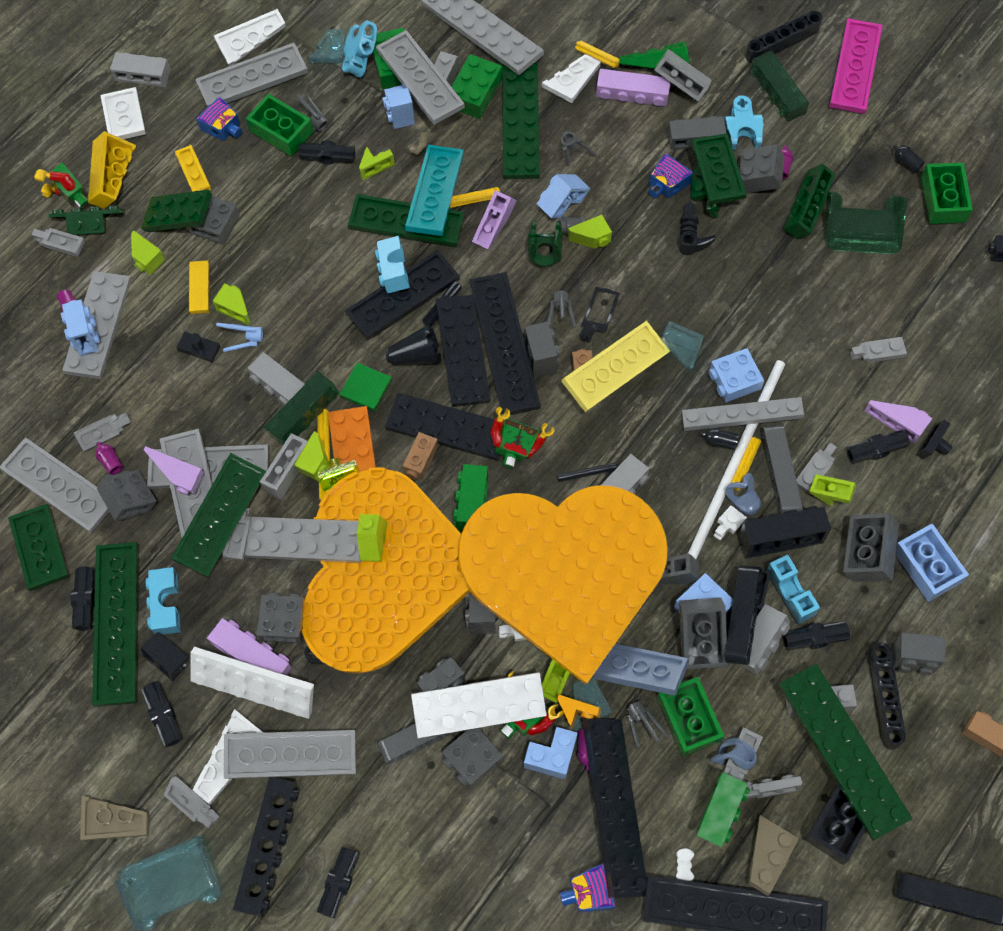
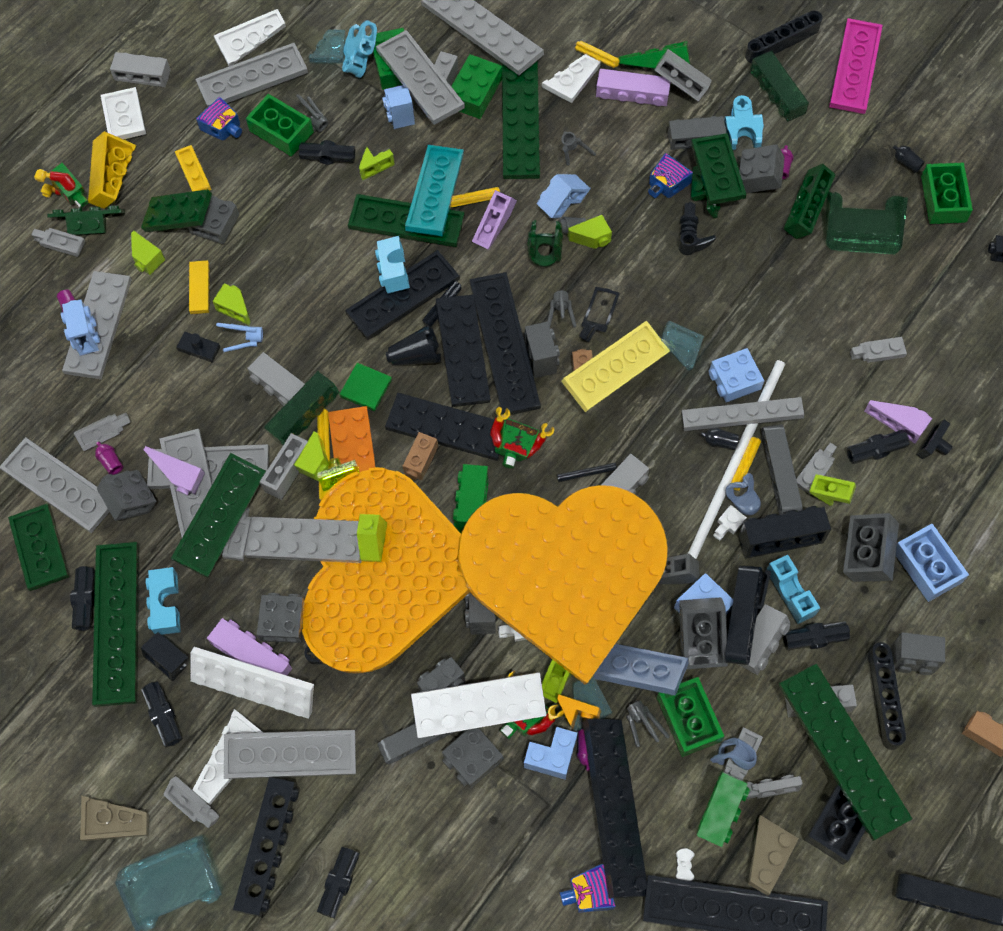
(417, 149): dark tan arm -> none

